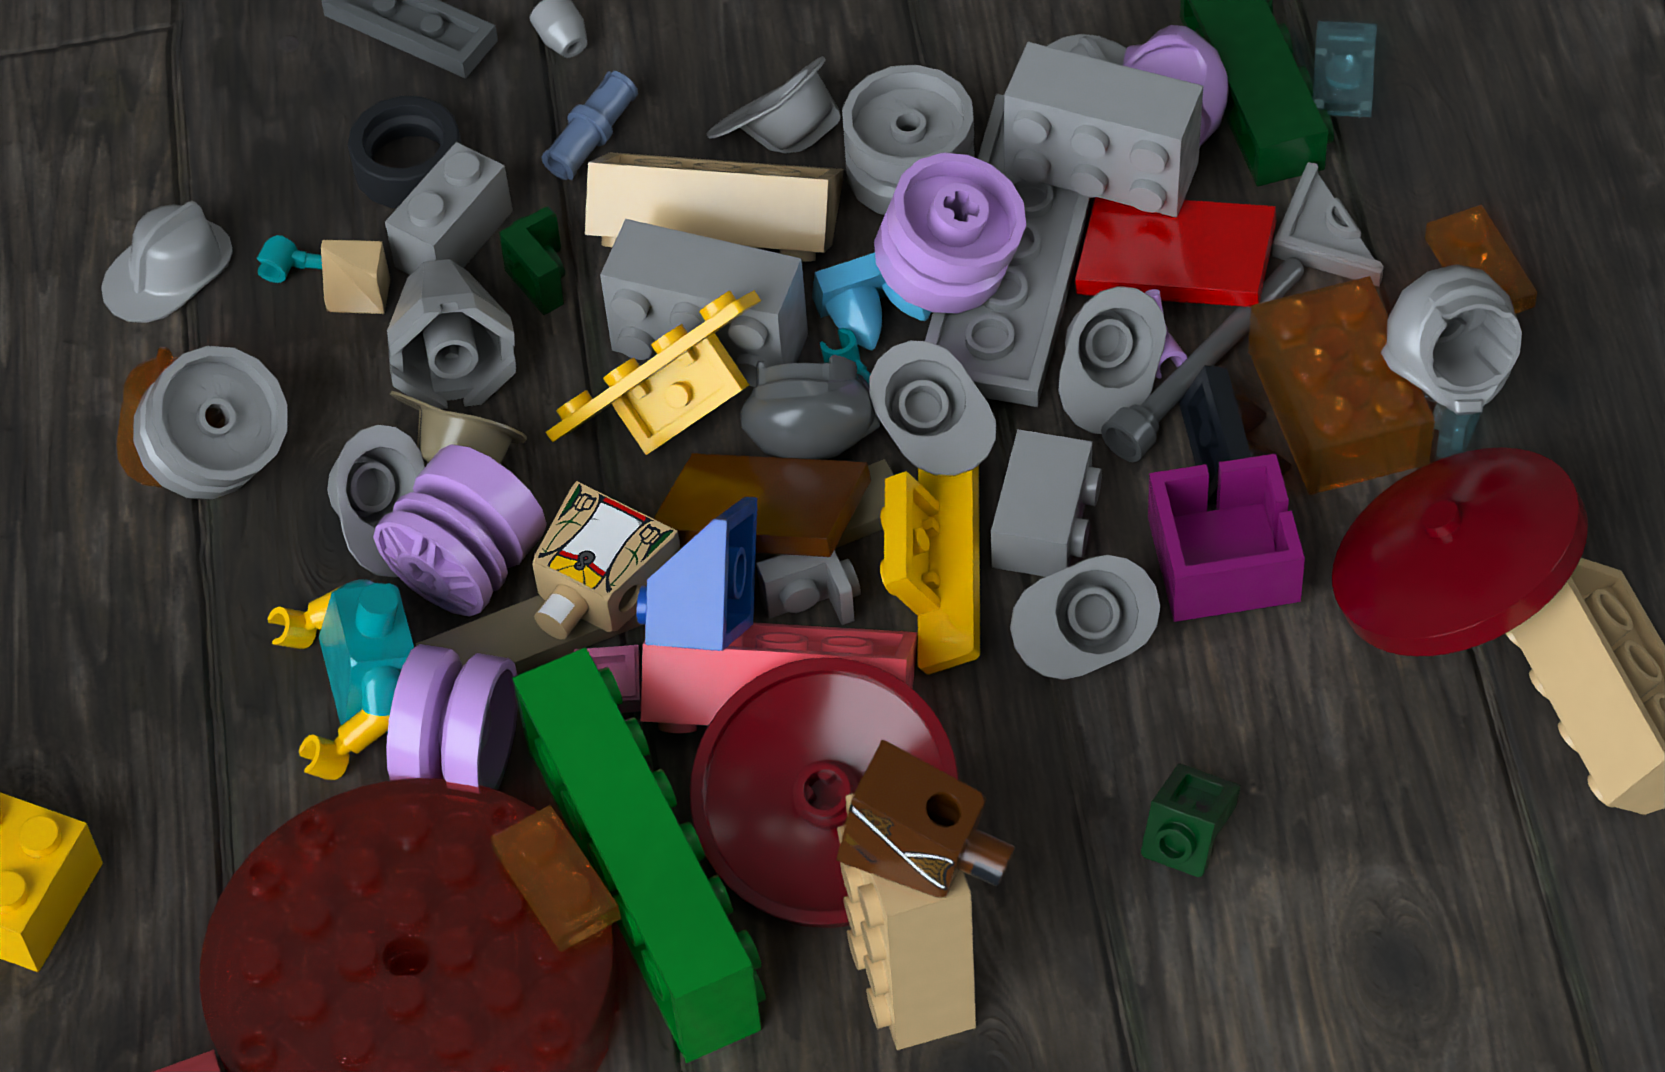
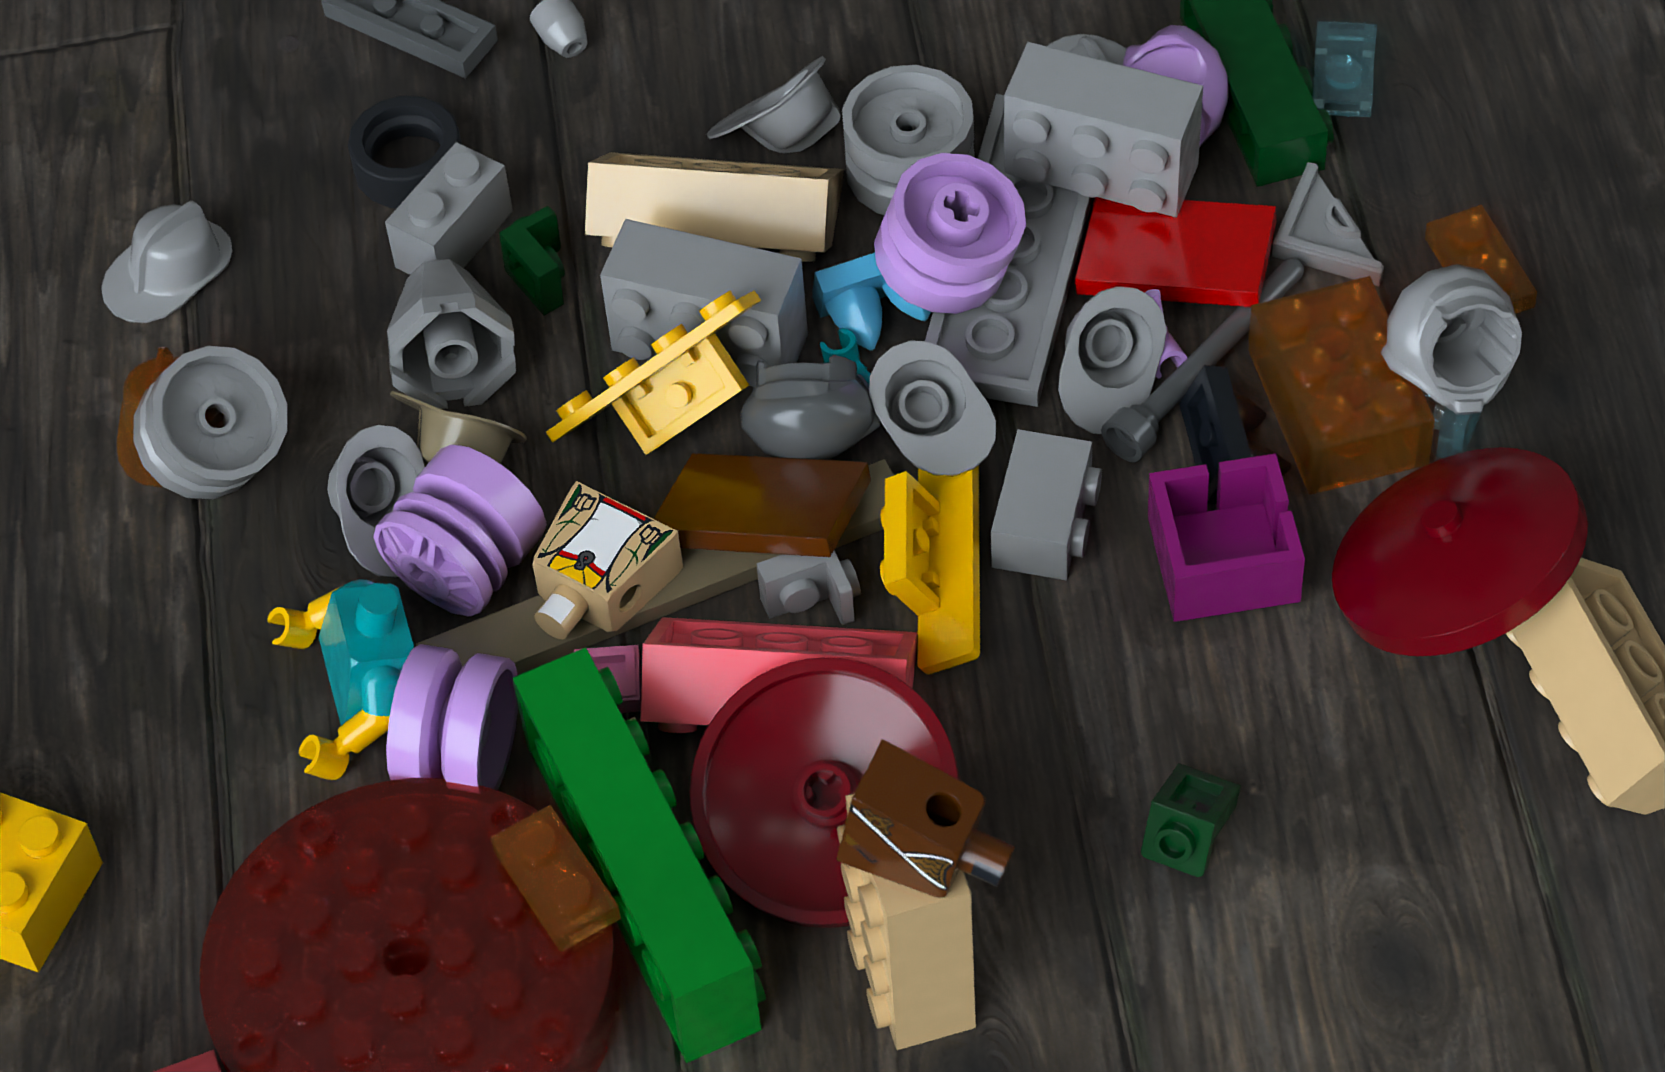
(280, 255): teal hand -> none
(355, 276): tan slope -> none
(589, 125): sand blue pin -> none
(707, 587): slope -> none
(1085, 617): light grey piece -> none

